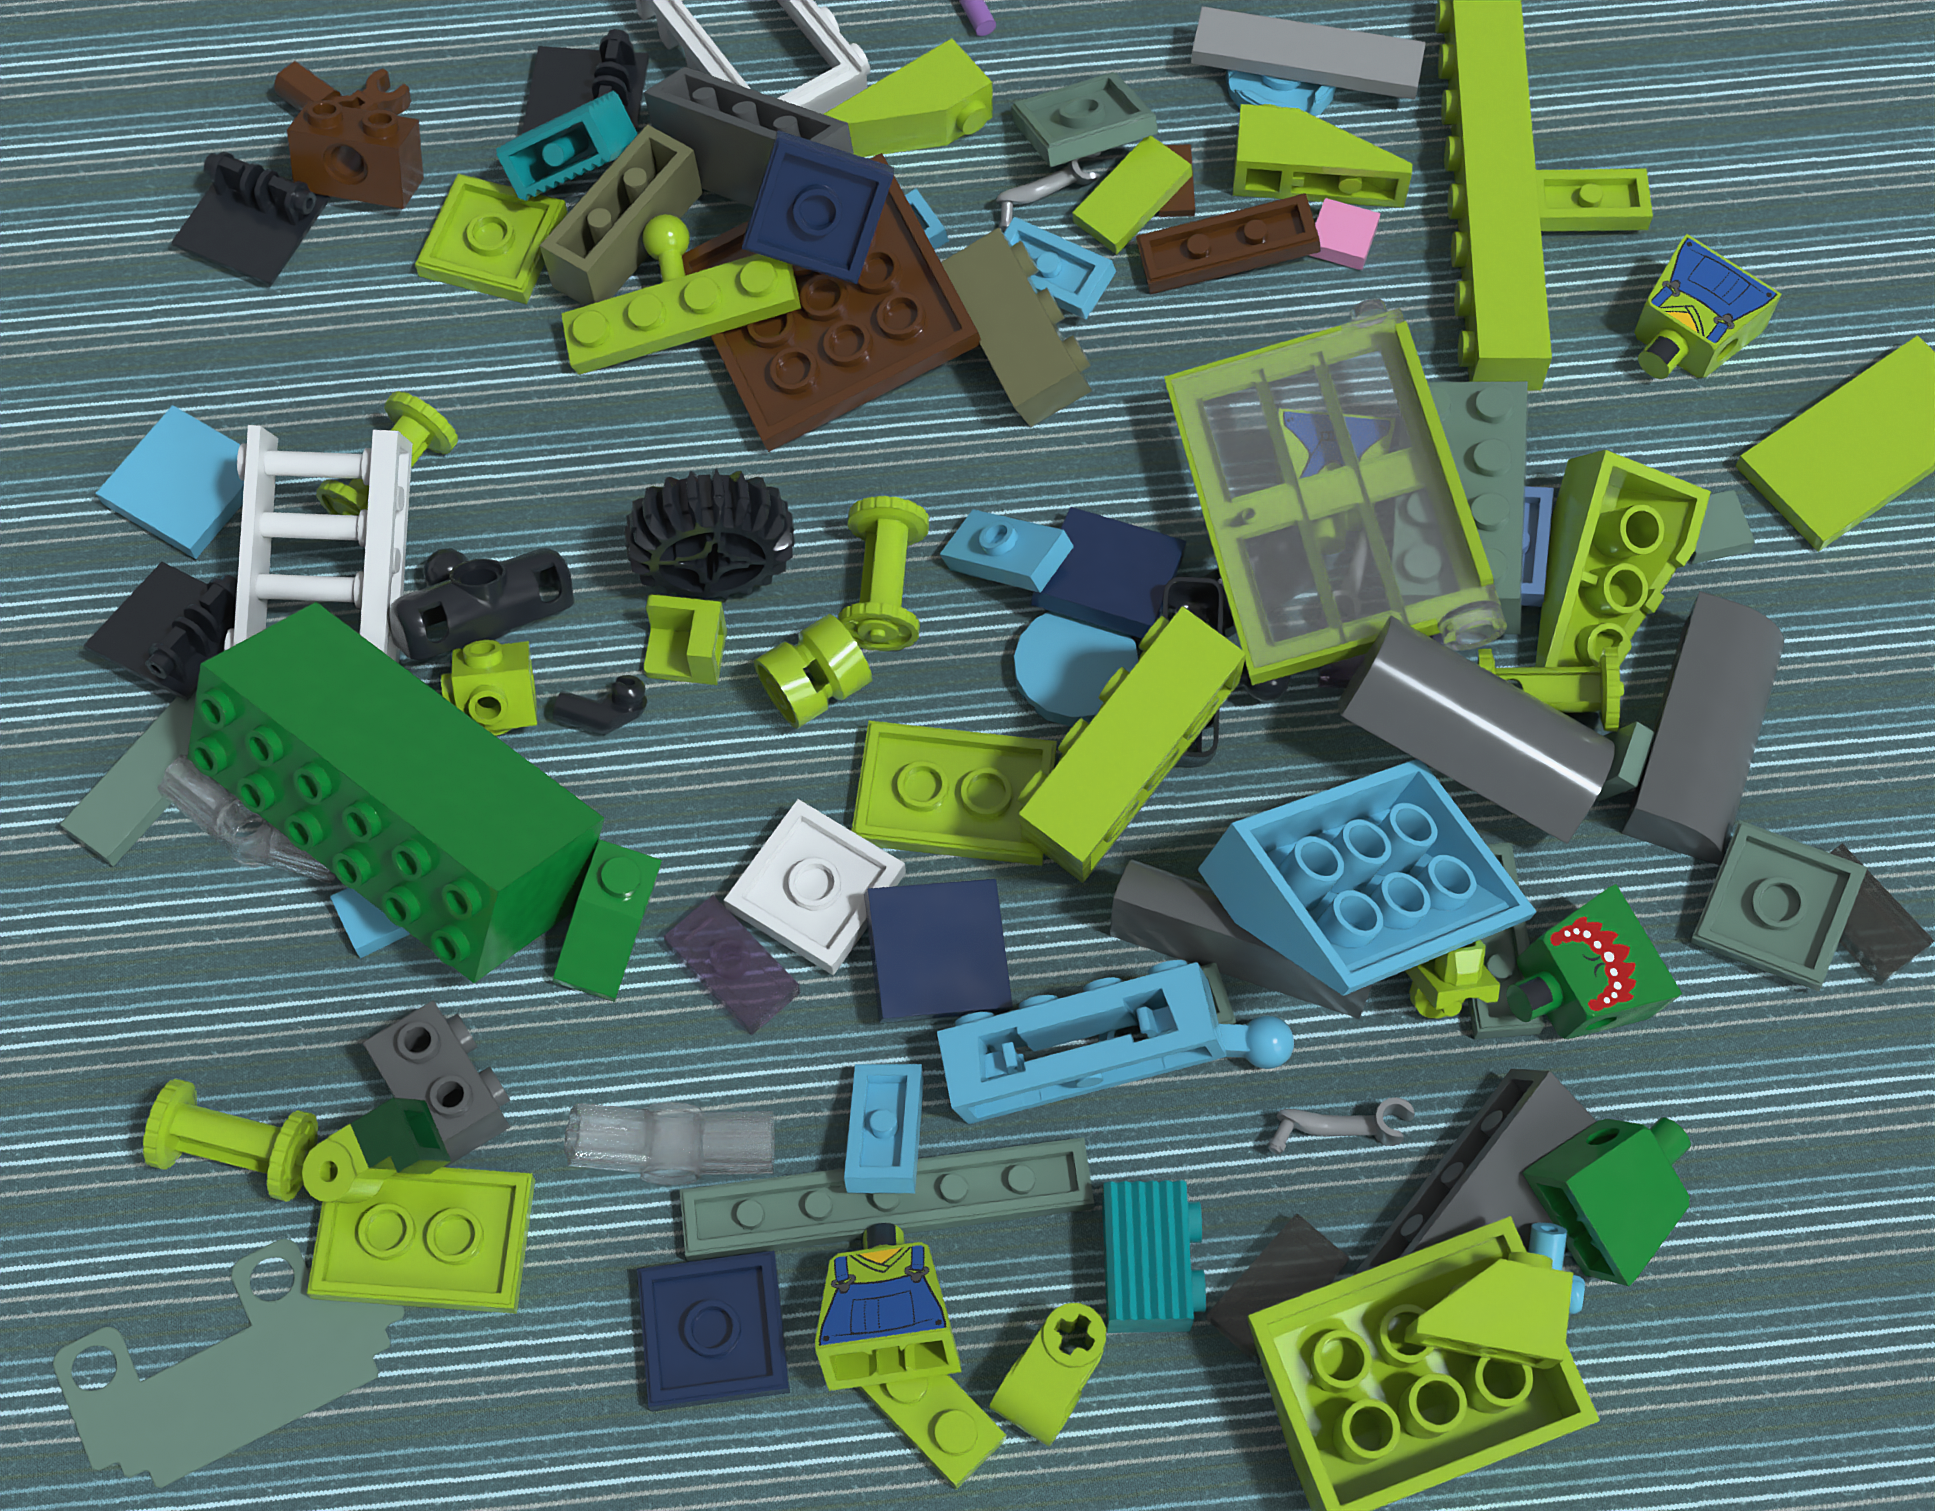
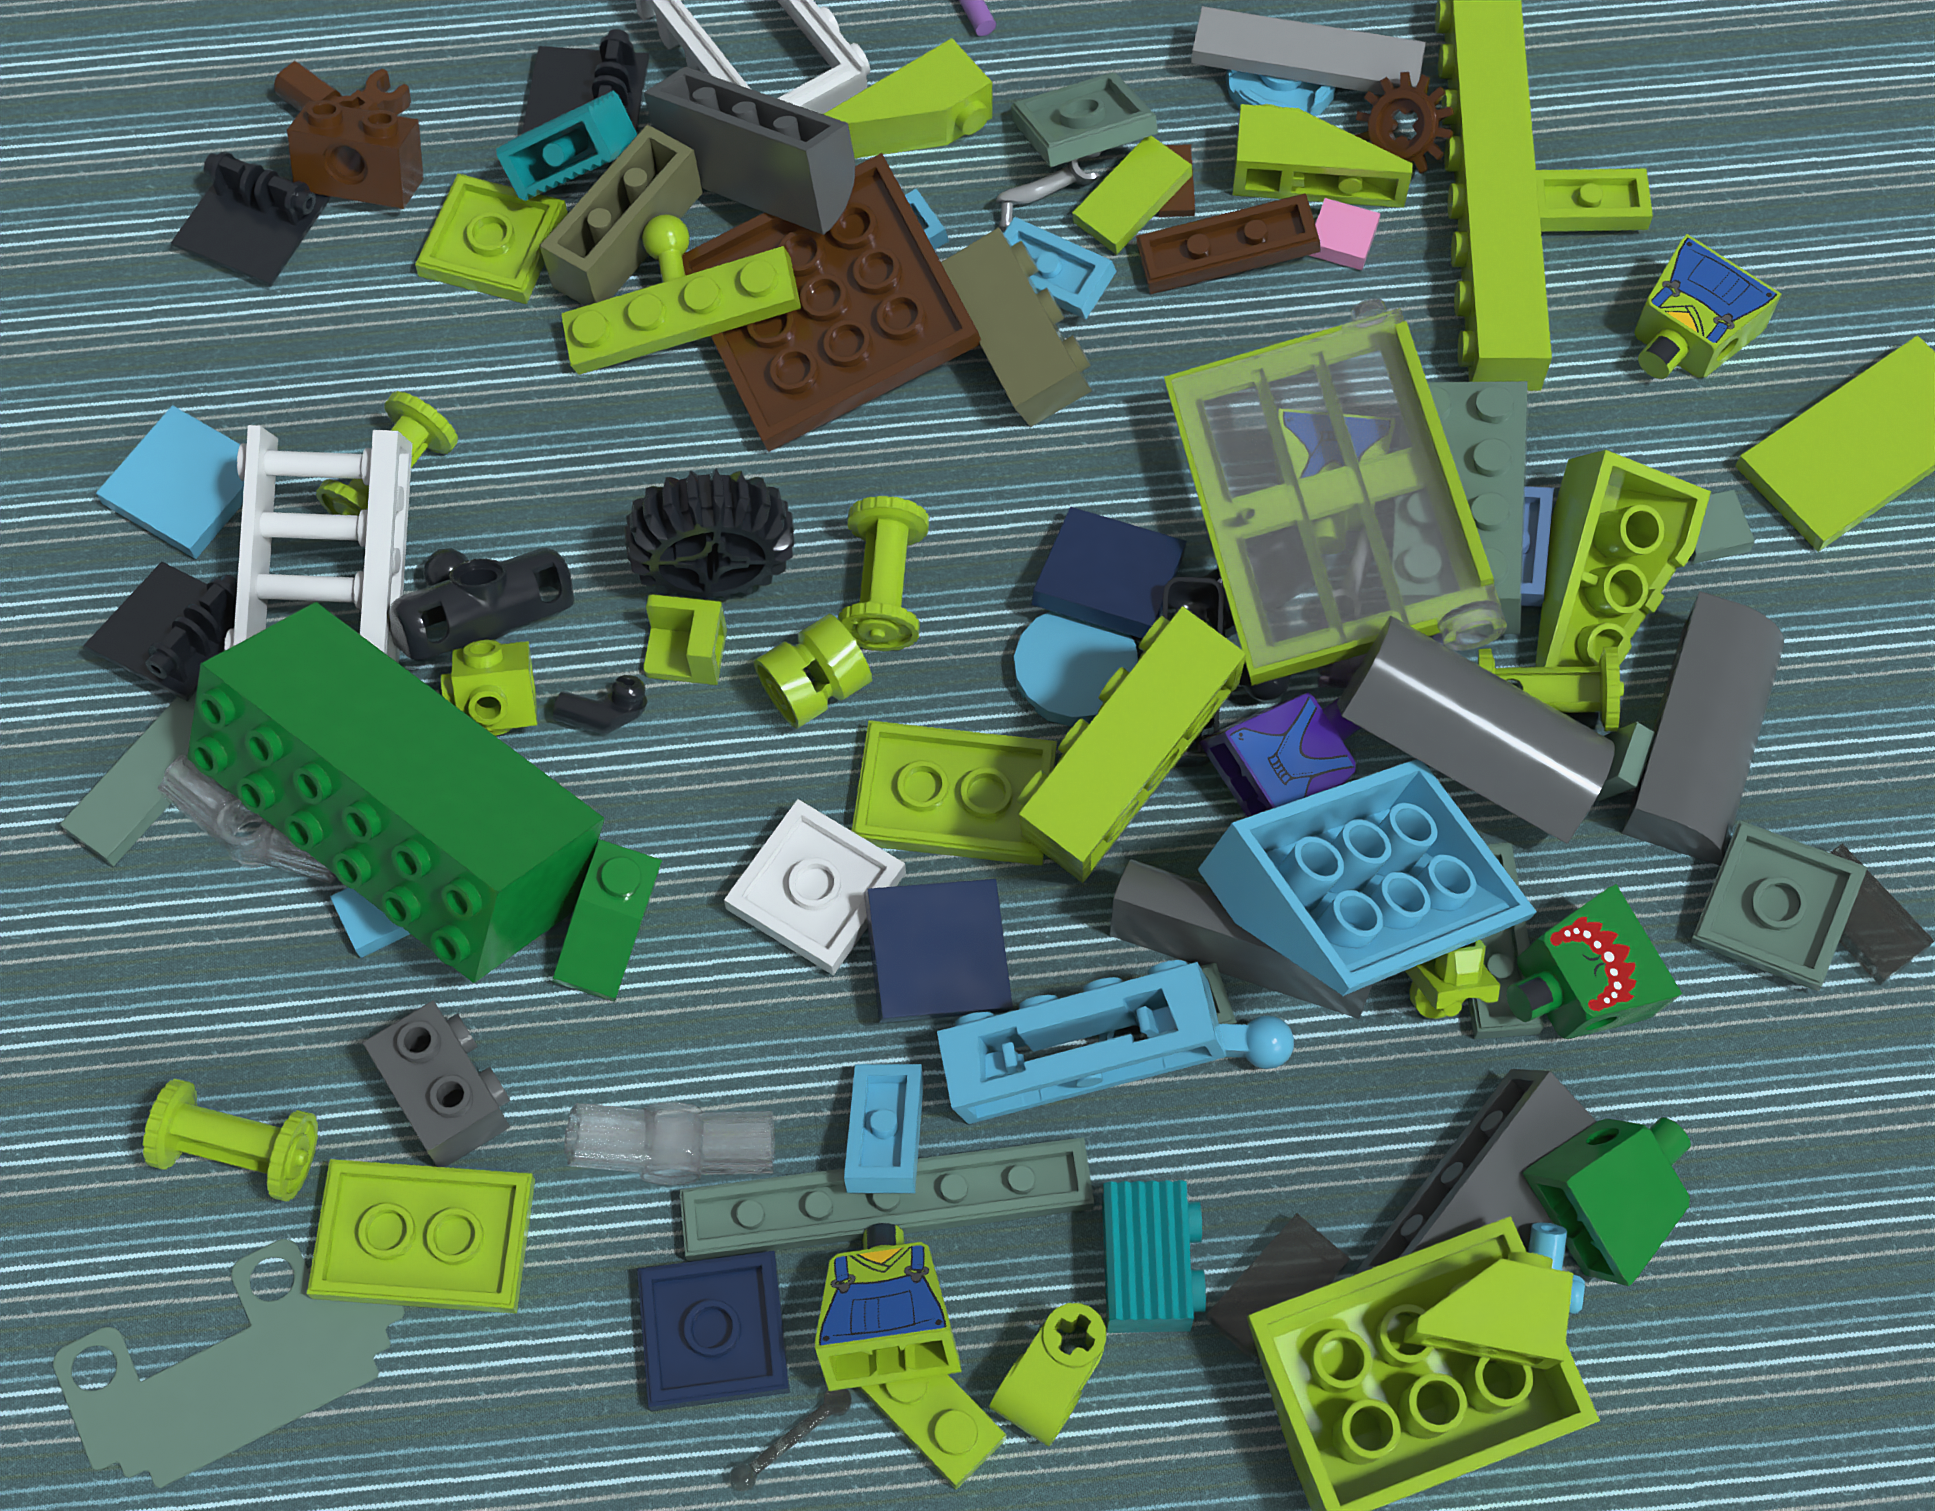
(385, 1141): leg -> none
(732, 964): clear purple plate -> none
(744, 1475): none -> clear smoke hinge
(817, 207): dark blue tile -> none
(1006, 550): medium azure plate -> none
(1283, 753): none -> torso
(1341, 1125): light grey piece -> none
(1407, 101): none -> reddish brown gear

